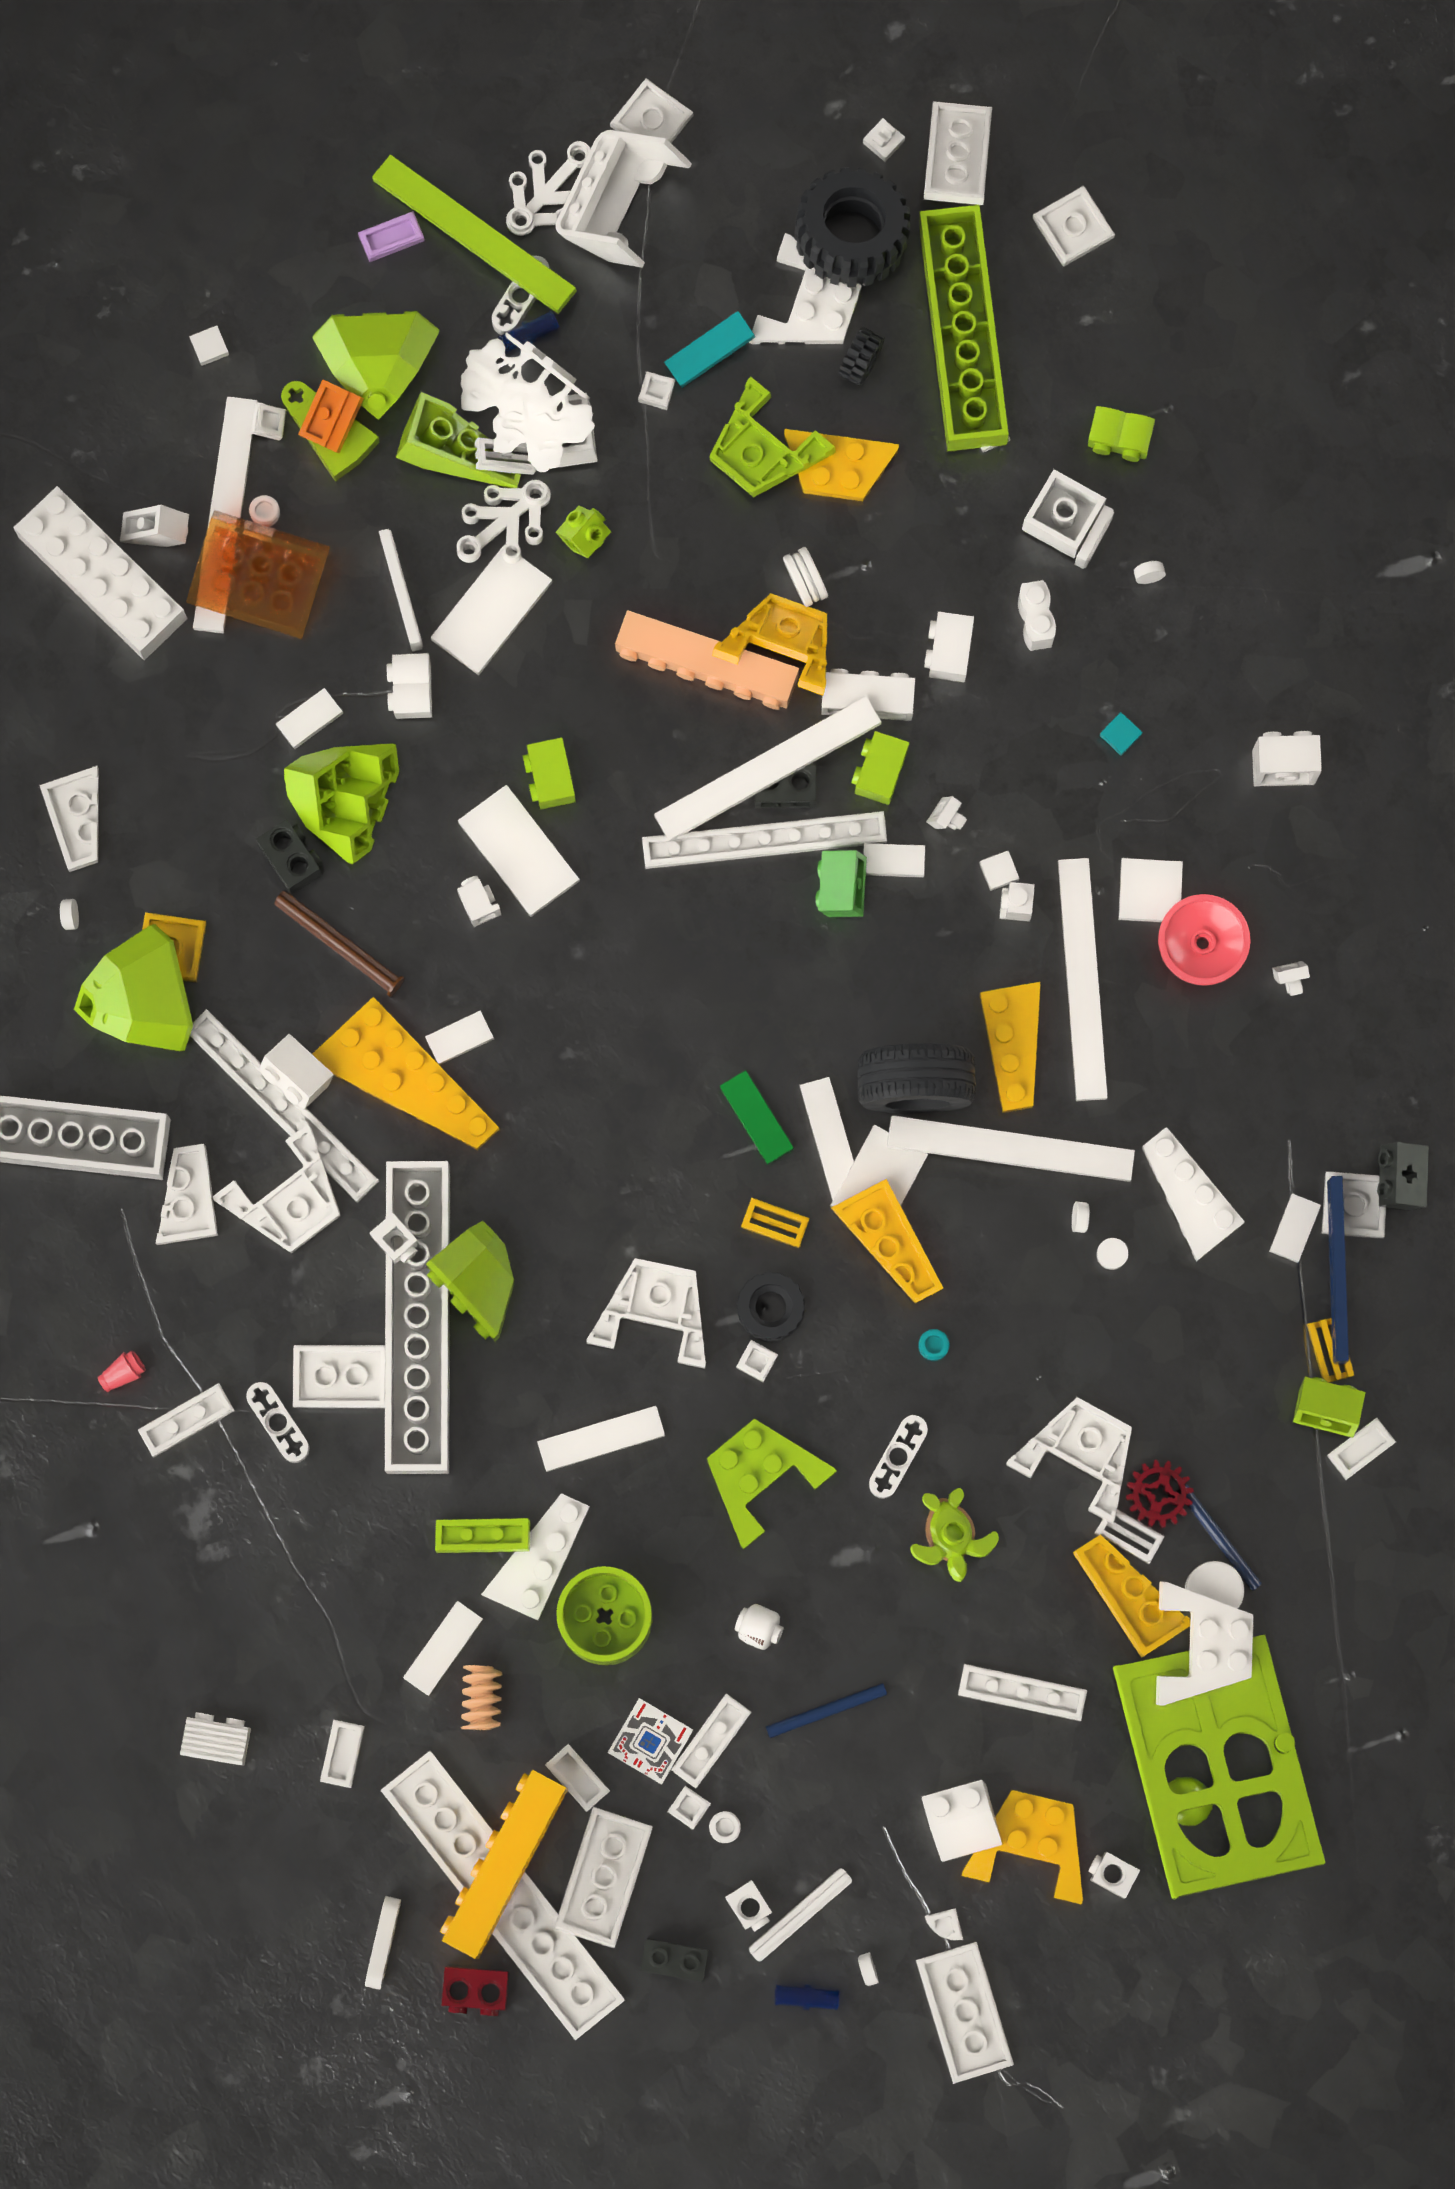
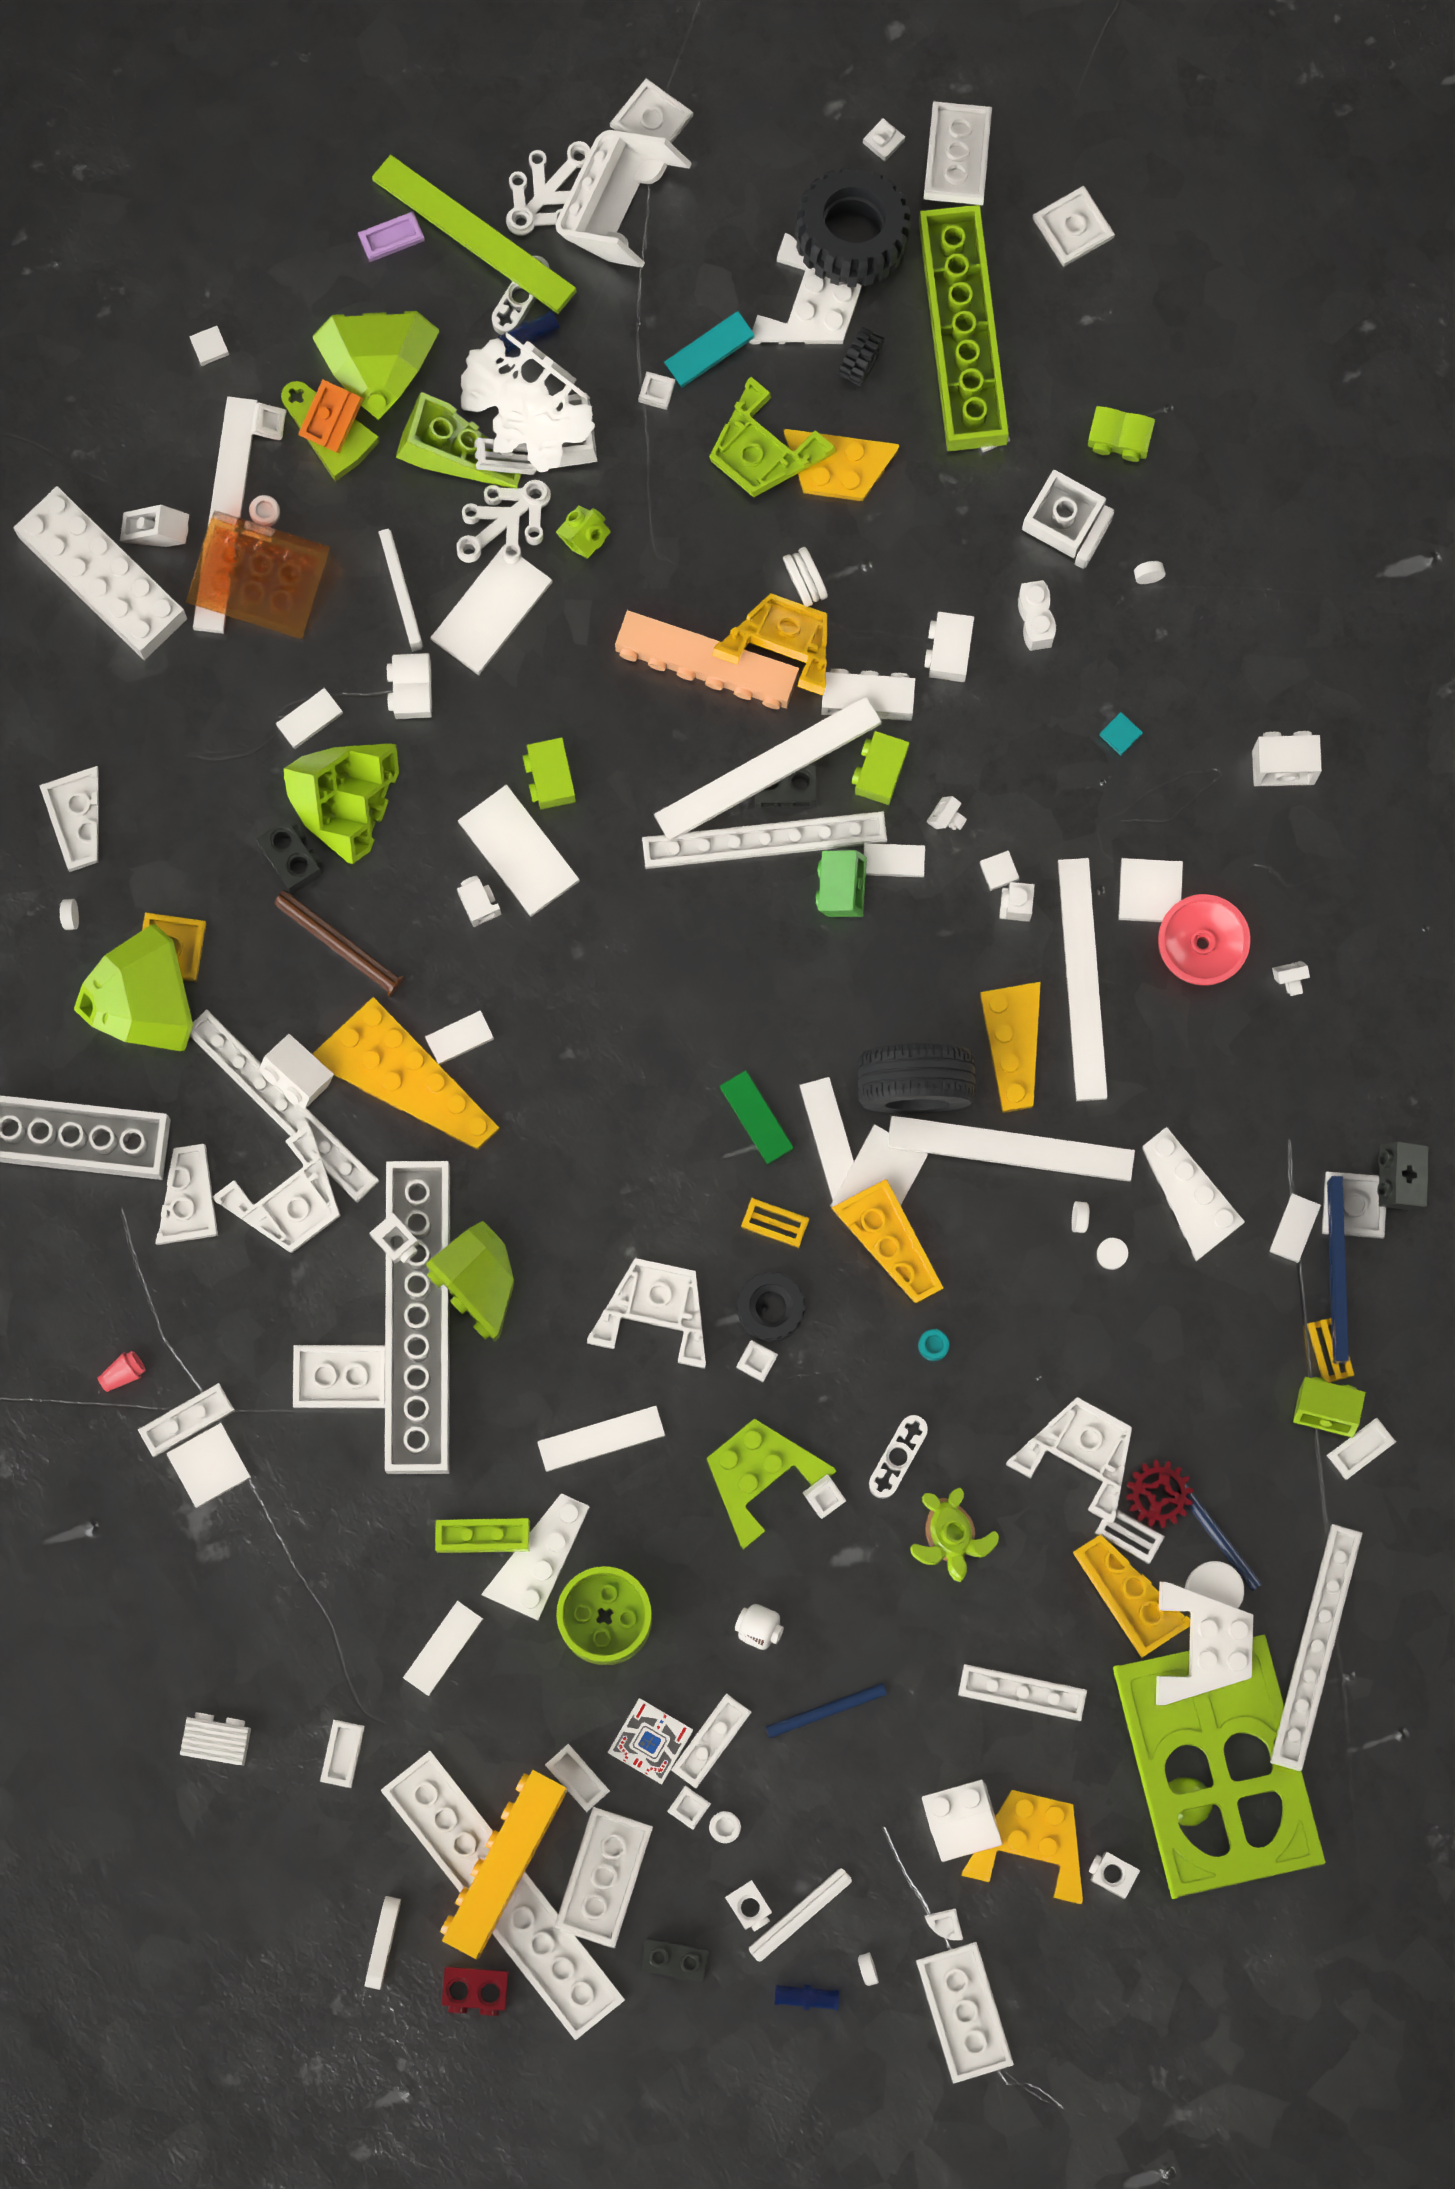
(208, 1465): none -> white tile
(258, 1407): white beam -> none
(481, 1698): light nougat piece -> none
(824, 1496): none -> white tile
(1316, 1647): none -> white tile

